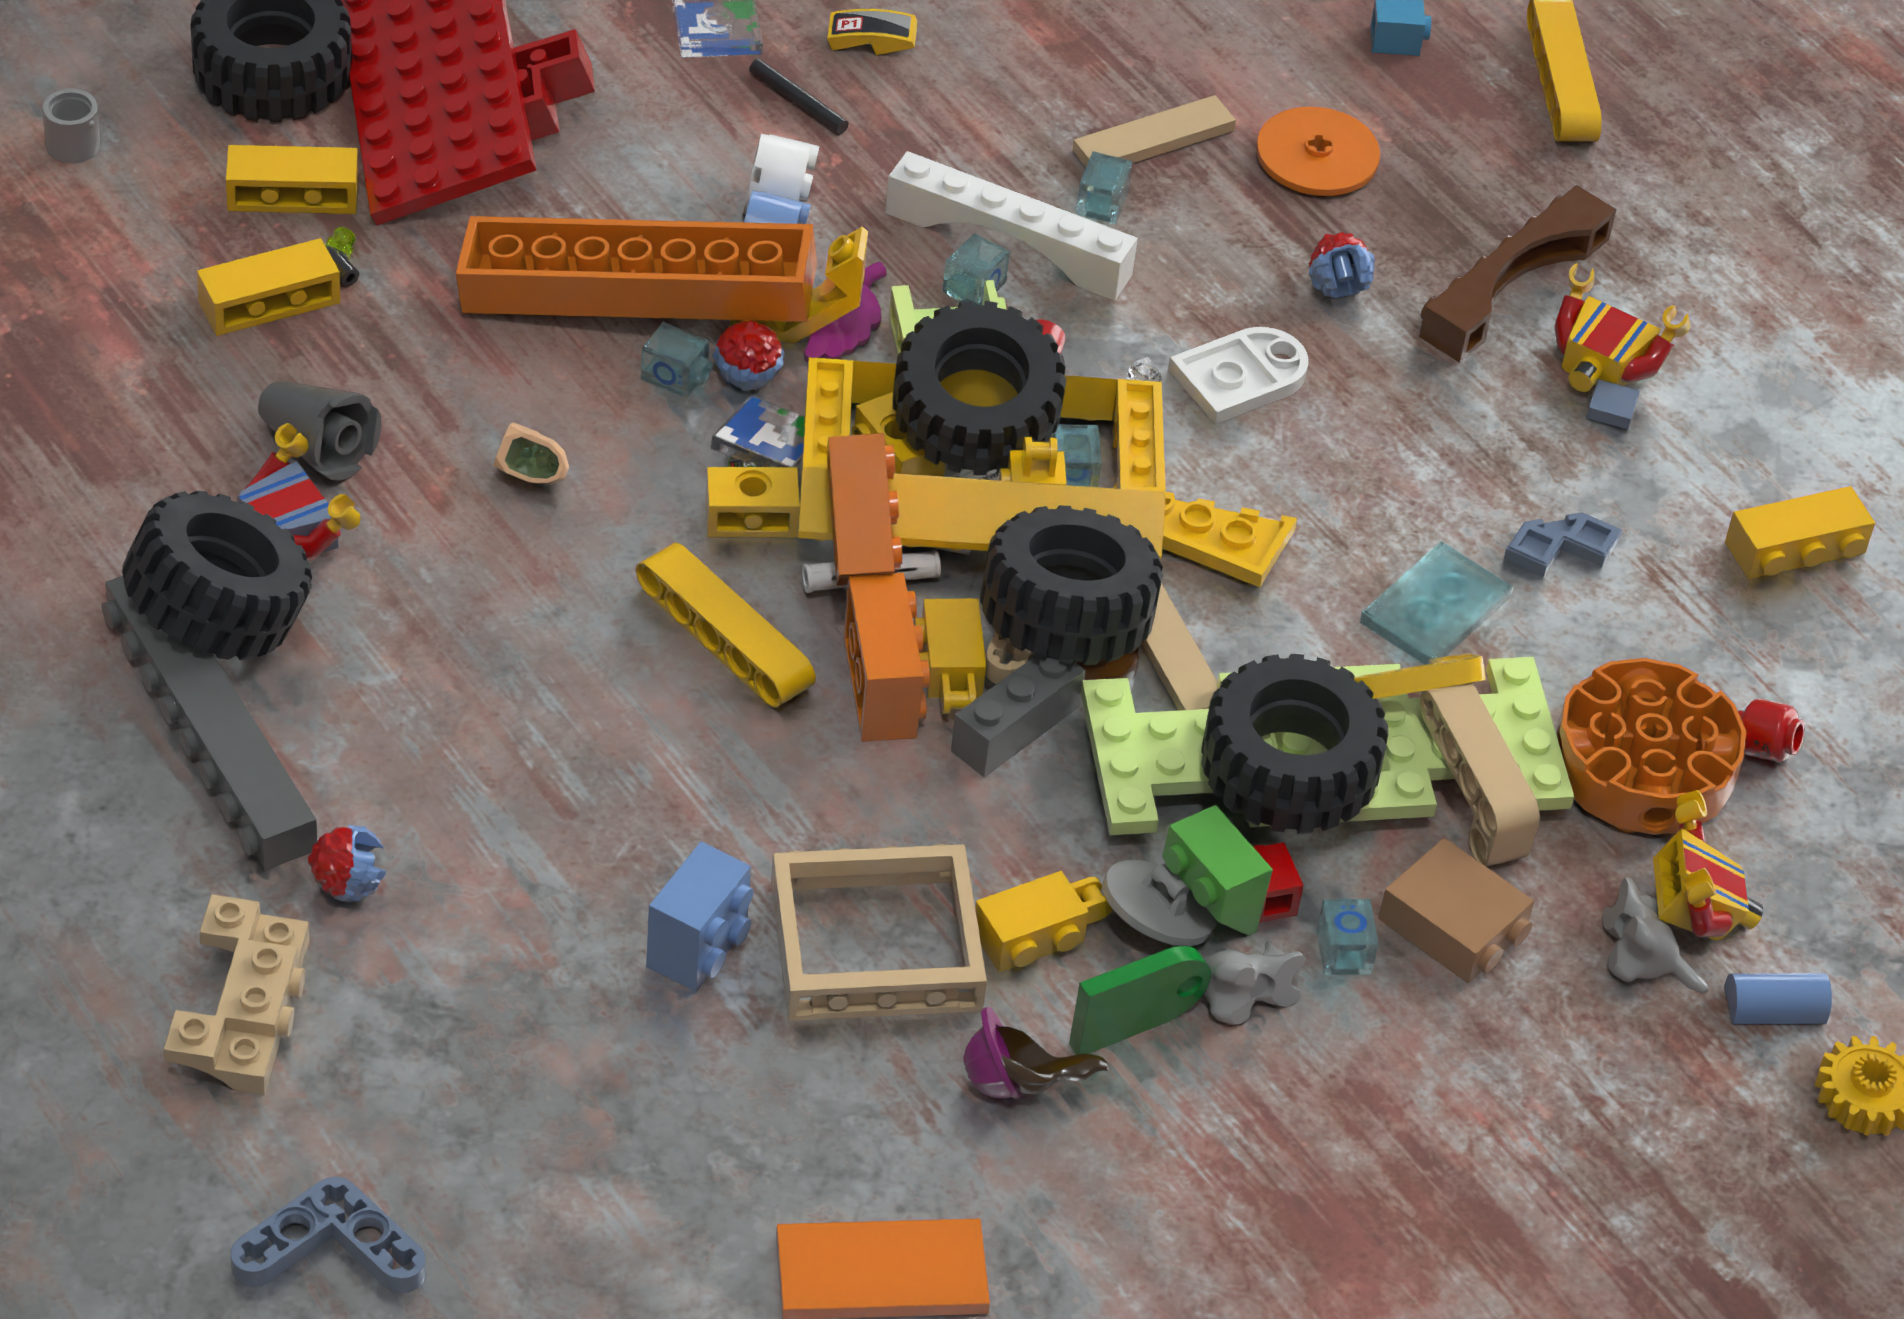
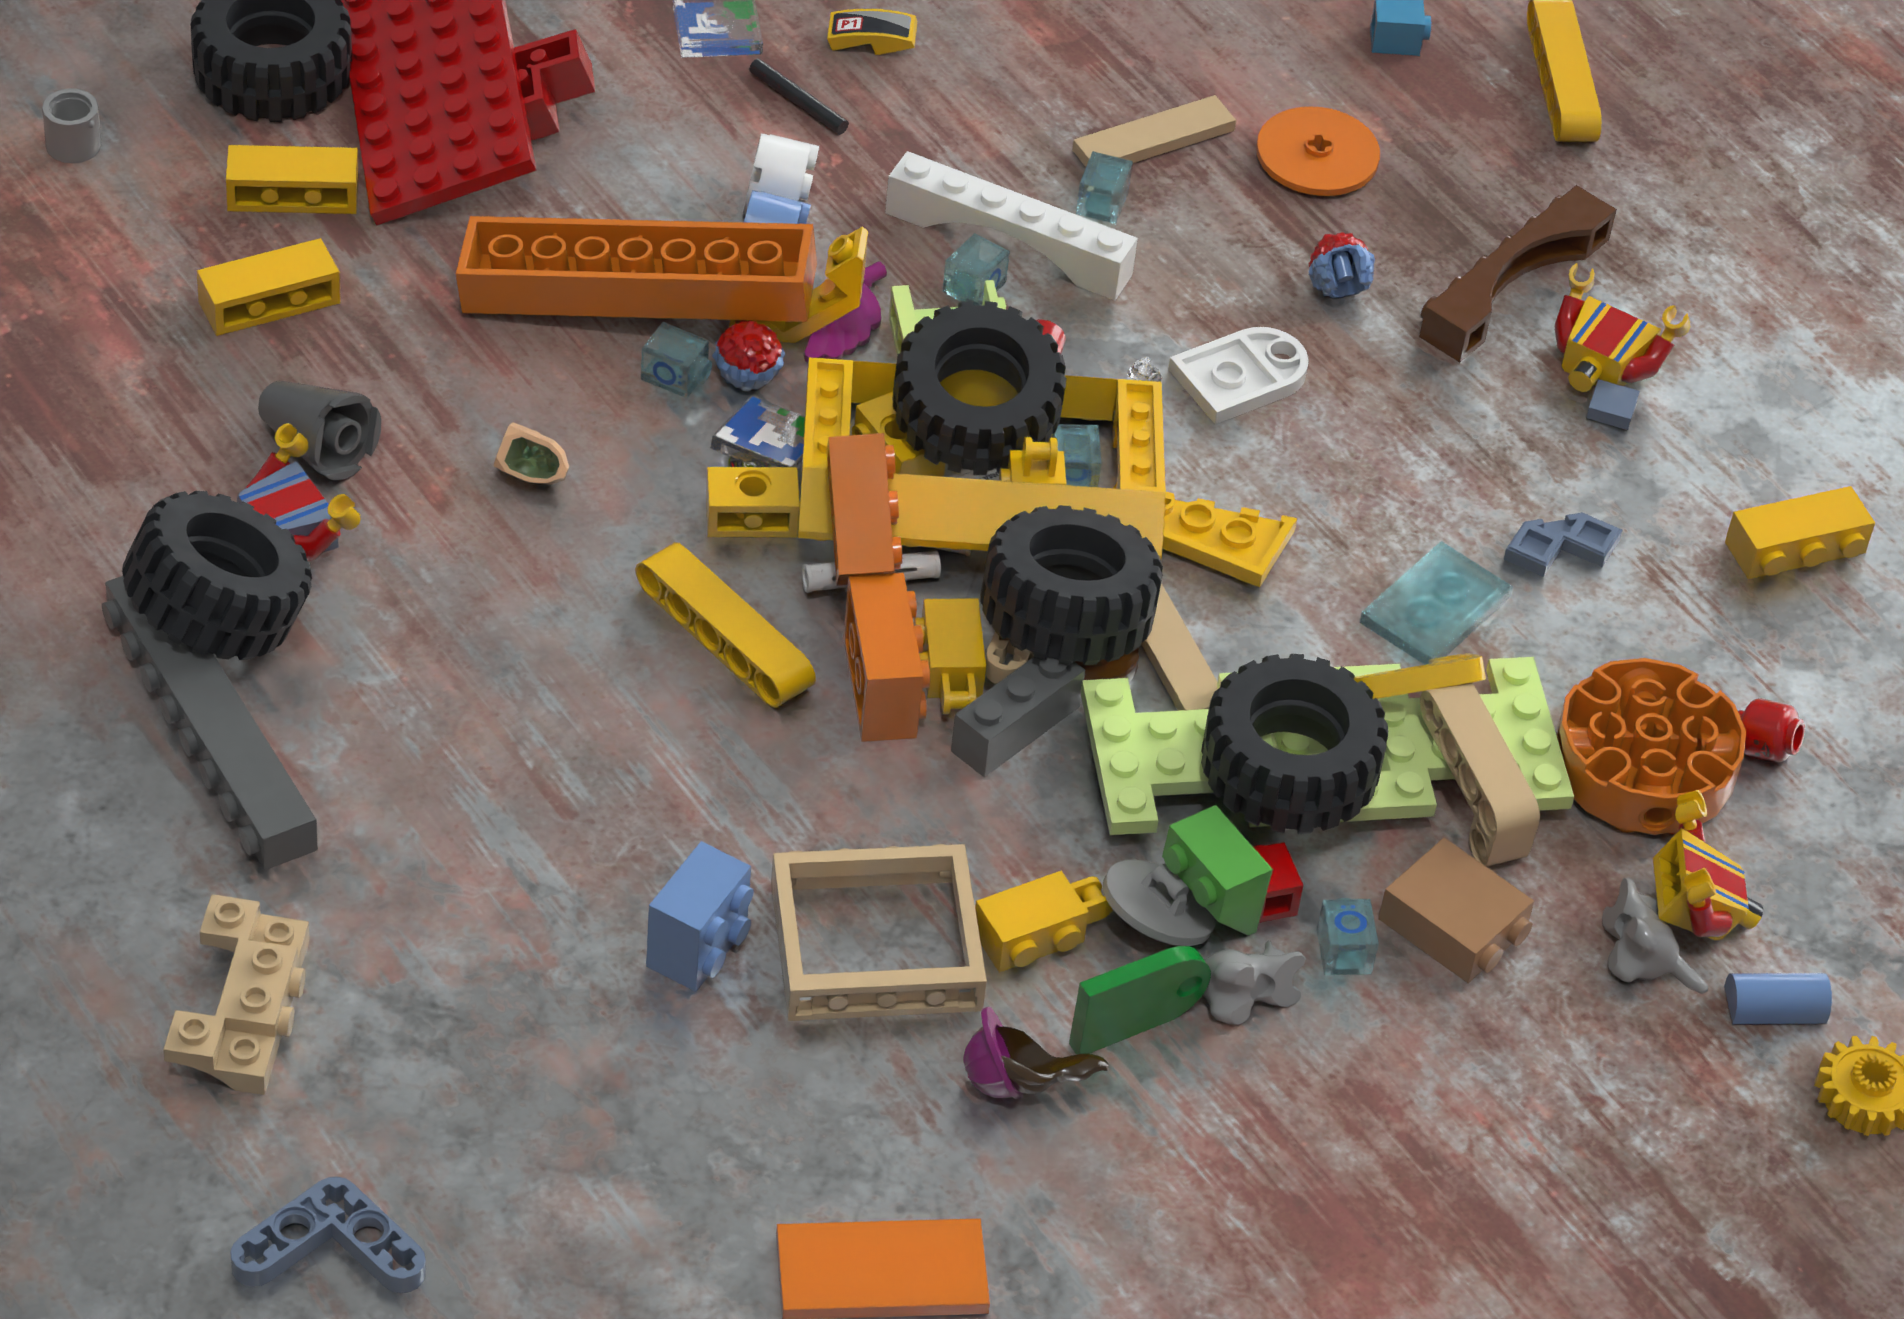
(341, 250): arm -> none
(344, 863): piece -> none

